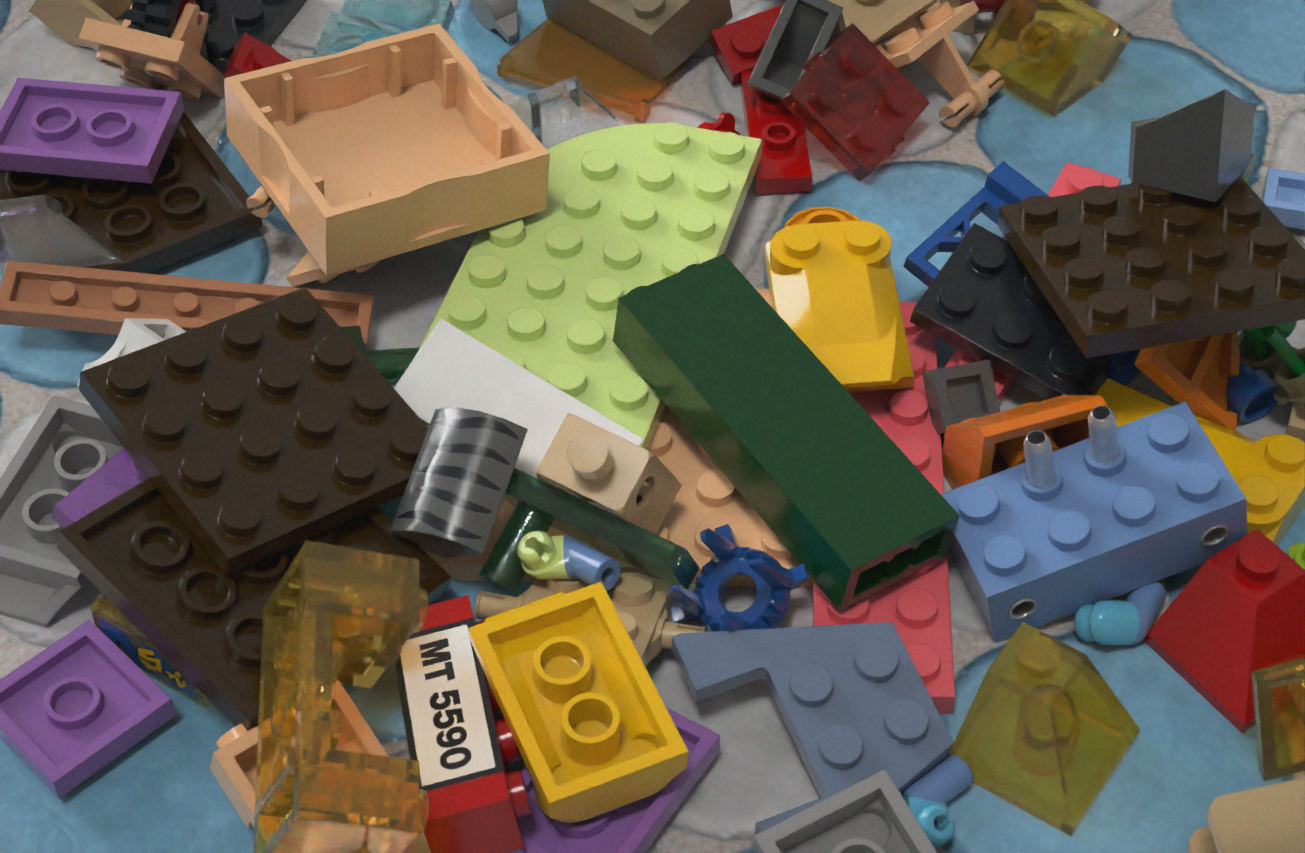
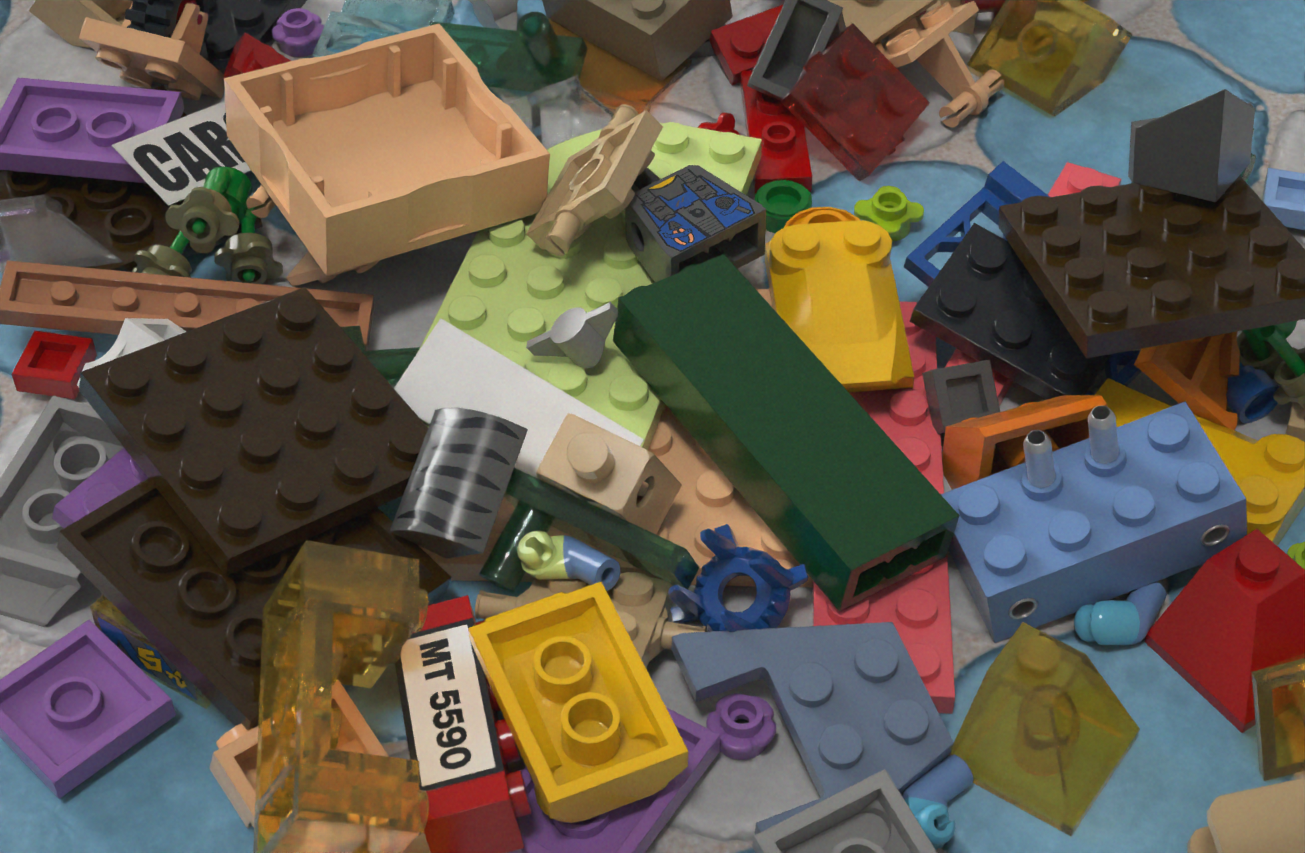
(53, 364): none -> red plate
(182, 153): none -> sticker
(205, 218): none -> olive plant
(298, 32): none -> medium lavender plate
(520, 58): none -> clear green piece
(577, 335): none -> light grey piece
(596, 180): none -> tan plate
(691, 221): none -> torso
(746, 739): none -> medium lavender plate
(782, 202): none -> green tile
(890, 211): none -> lime plate

